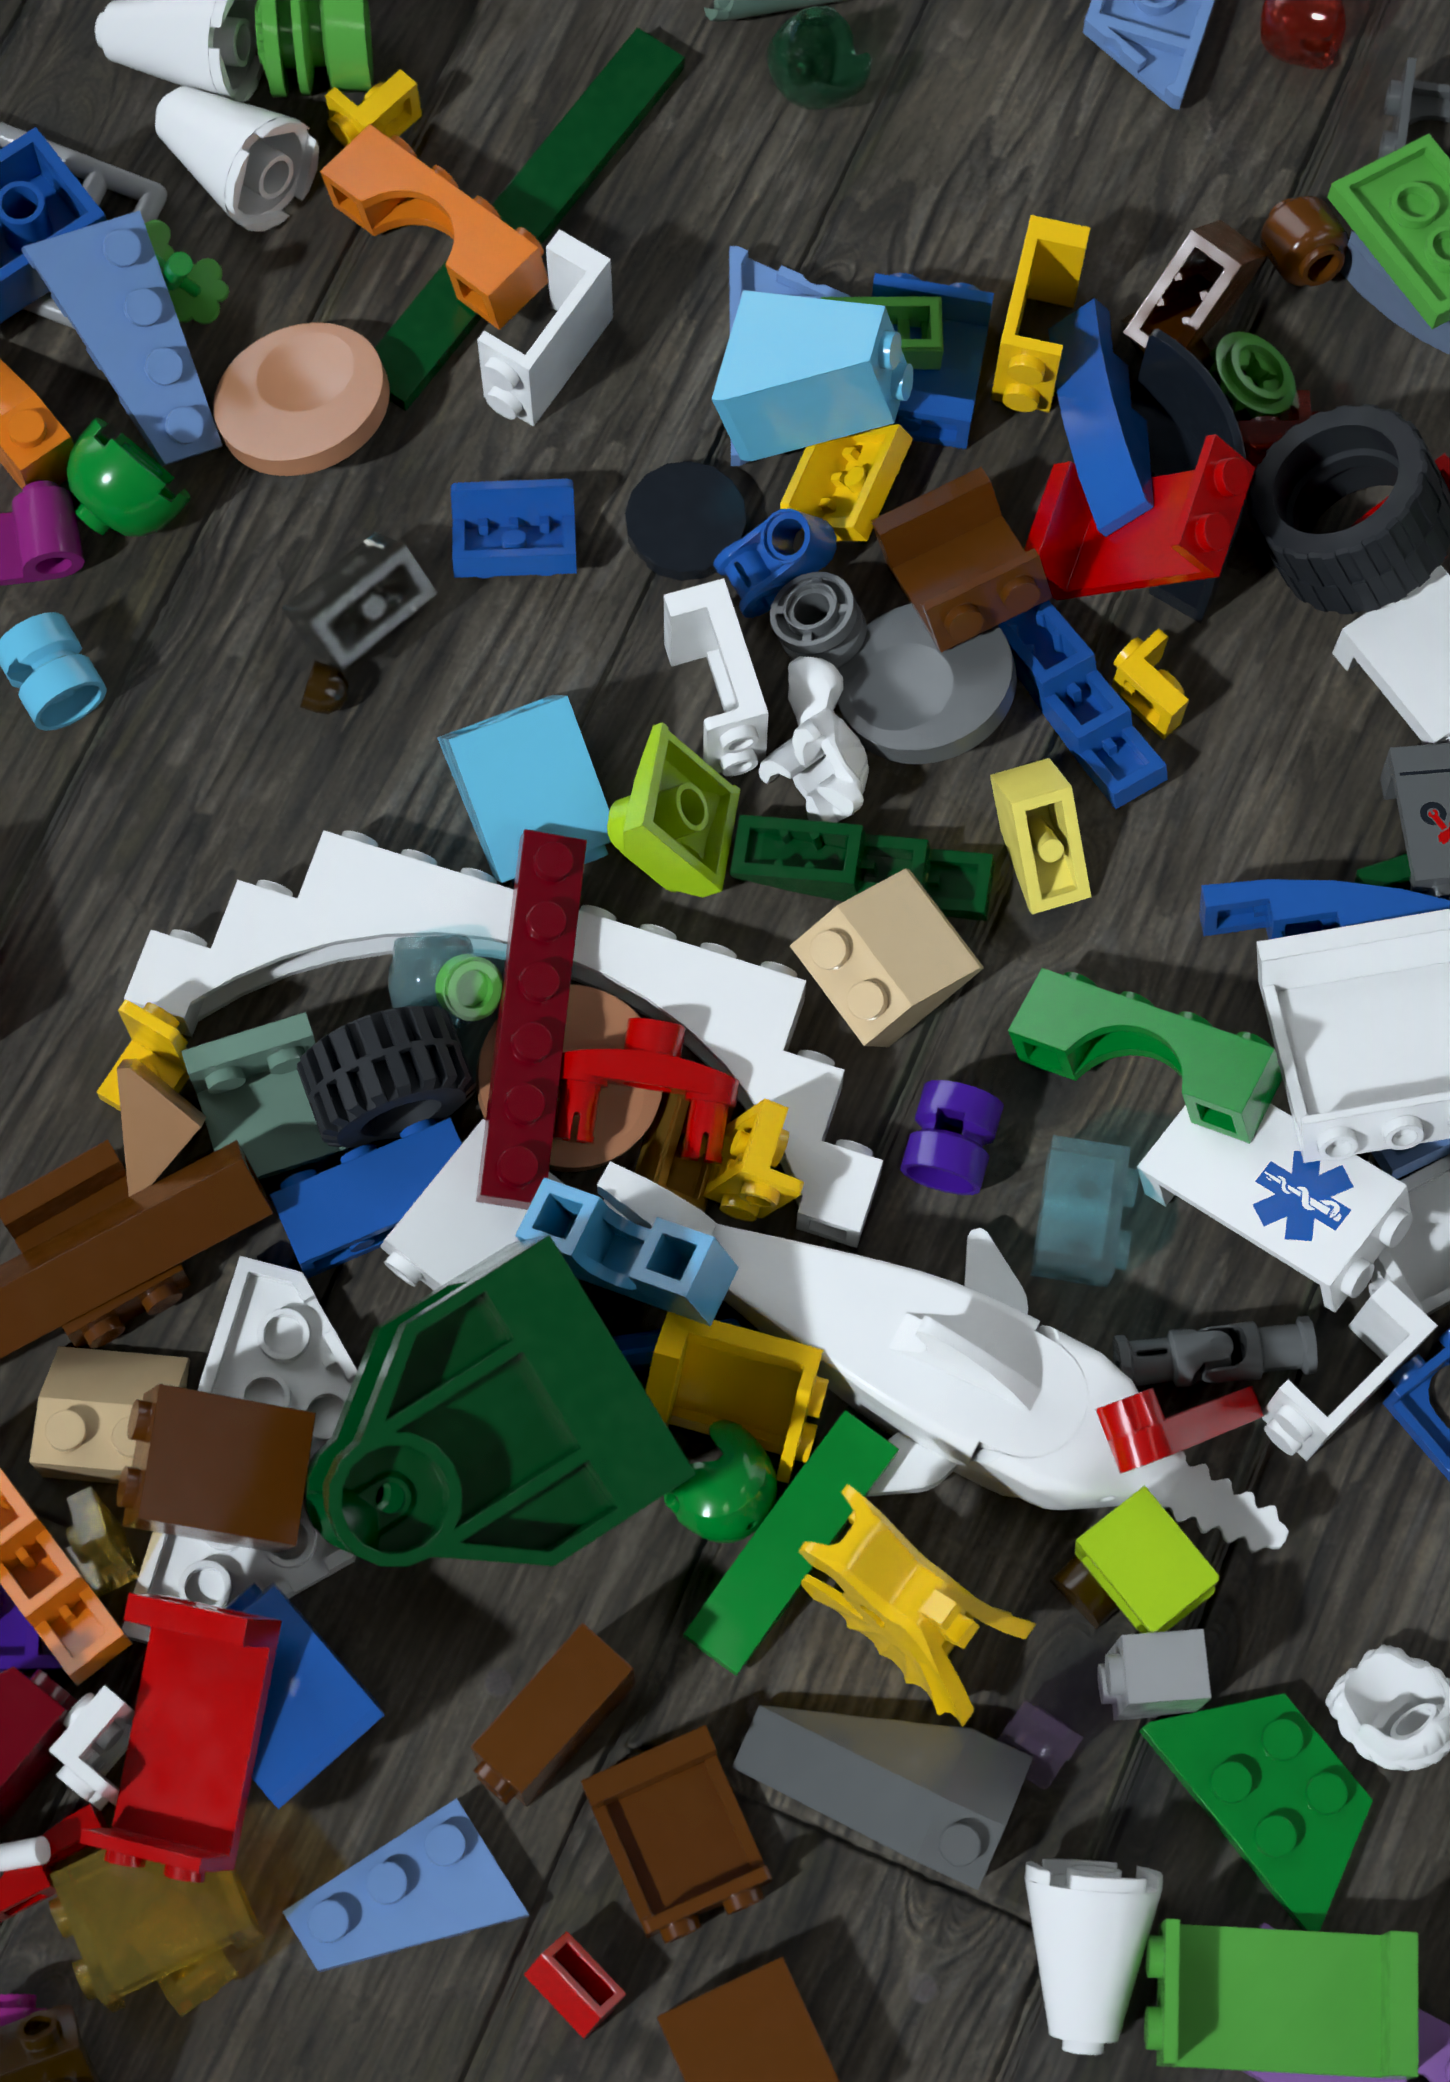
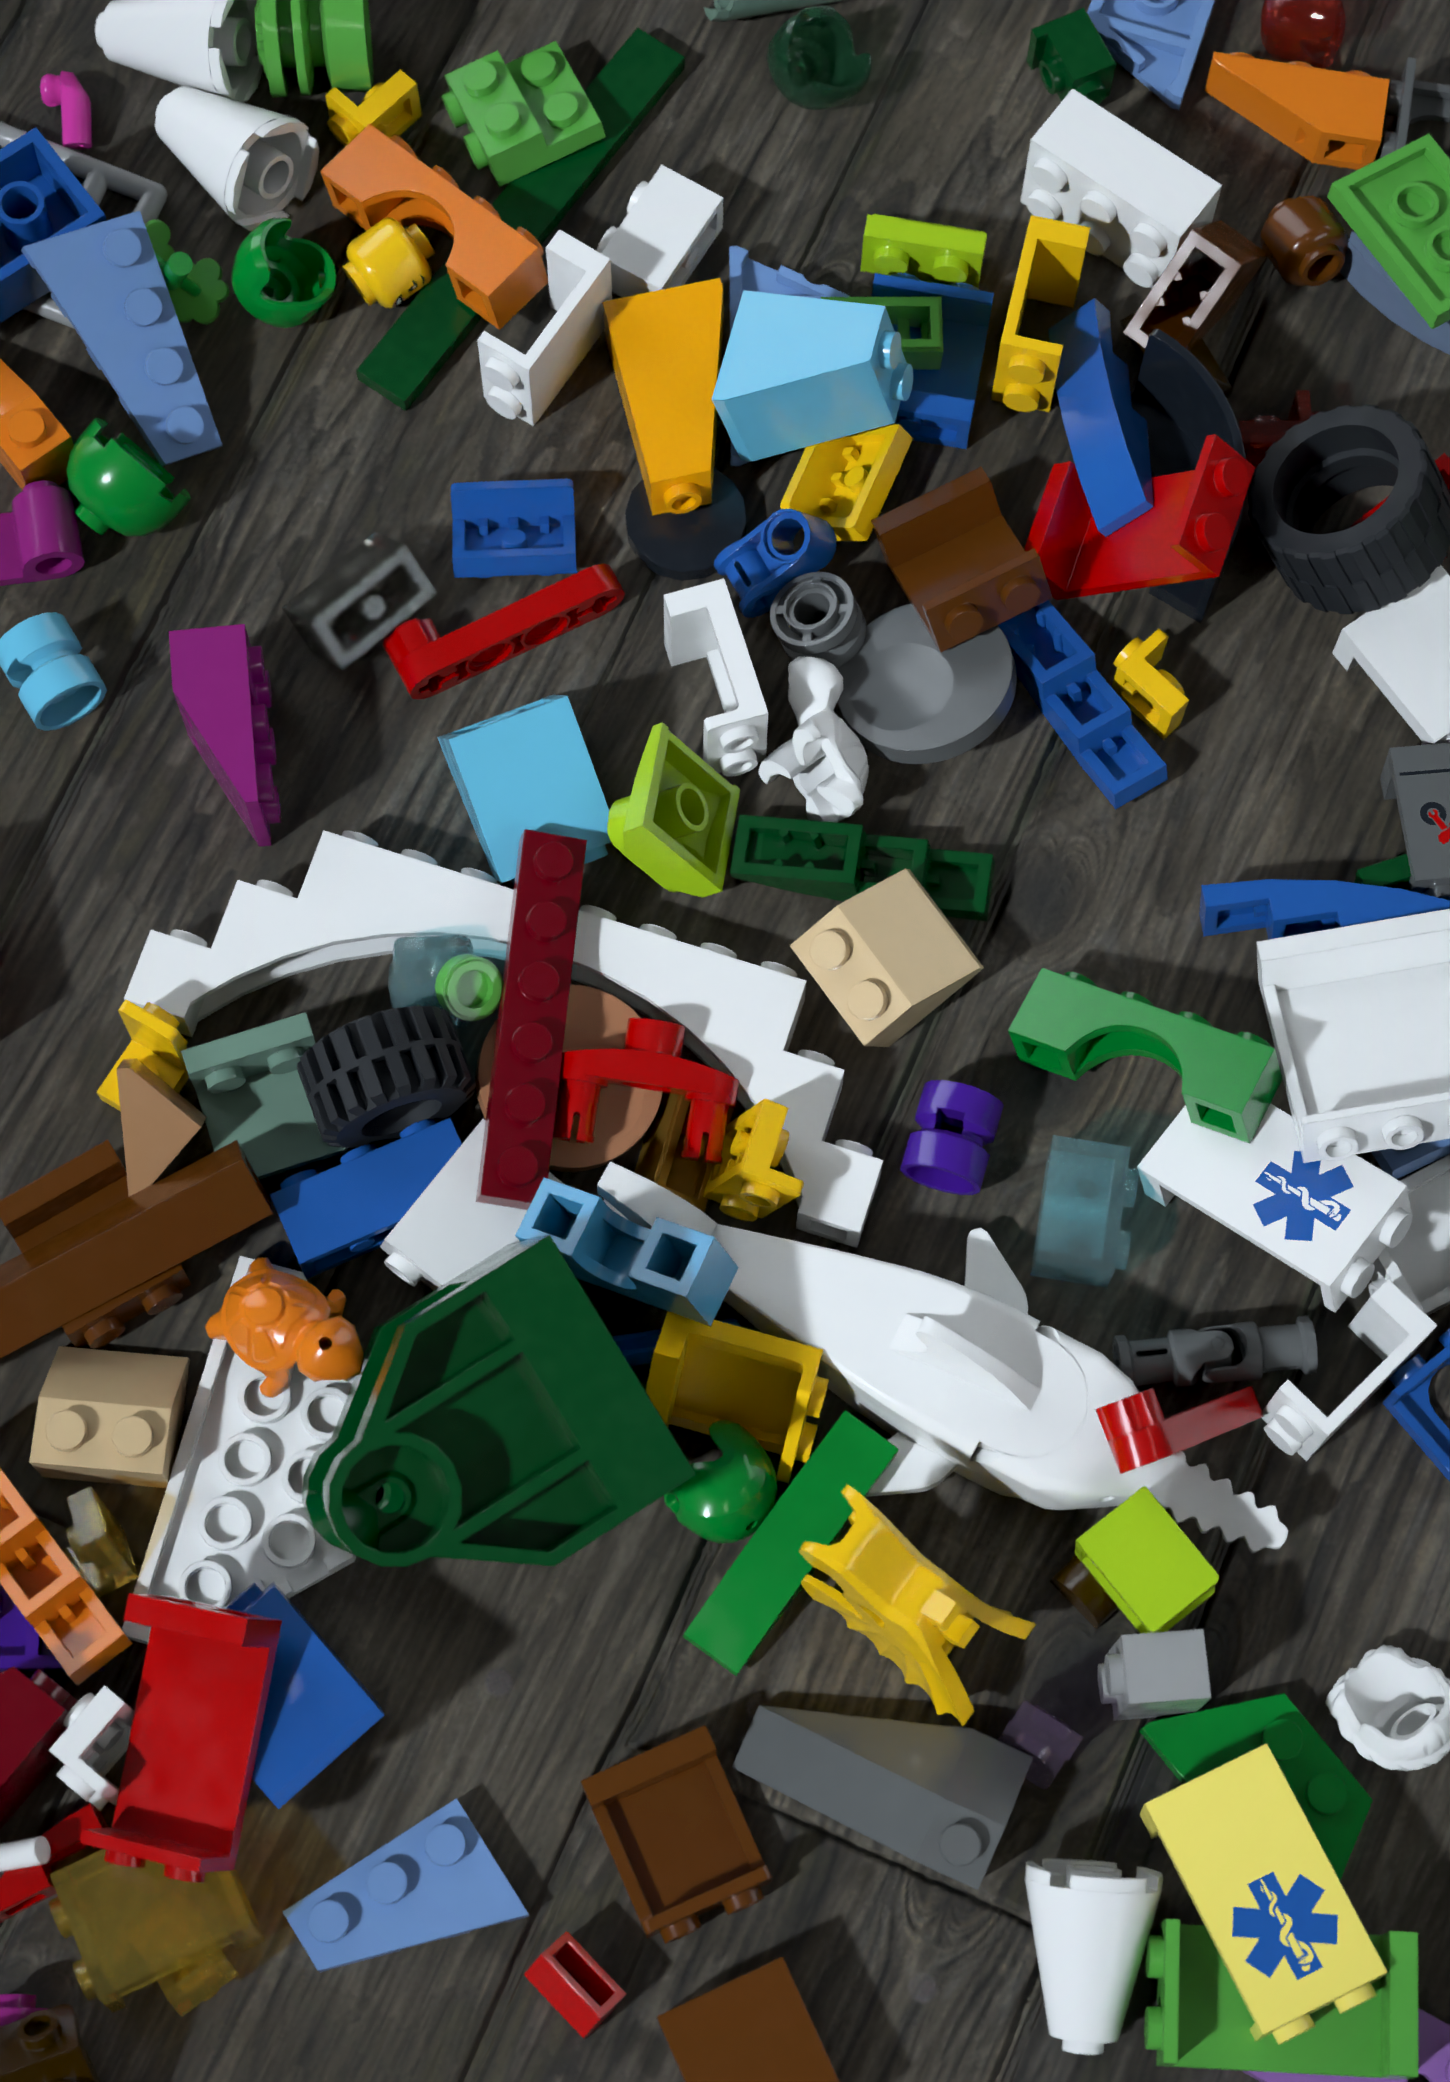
(75, 108): none -> dark pink arm
(216, 1468): reddish brown brick -> none
(224, 707): none -> magenta slope
(284, 1320): none -> orange animal
(288, 269): none -> green helmet
(301, 399): nougat piece -> none
(325, 689): dark brown hinge -> none
(389, 263): none -> yellow head
(436, 663): none -> red beam
(521, 111): none -> bright green plate
(552, 1717): reddish brown brick -> none
(662, 235): none -> white brick
(666, 371): none -> light orange slope
(923, 249): none -> lime bracket
(1041, 834): light yellow slope -> none
(1072, 57): none -> dark green brick
(1120, 183): none -> white brick
(1263, 365): bright green gear -> none
(1266, 1894): none -> light yellow panel
(1313, 110): none -> orange slope

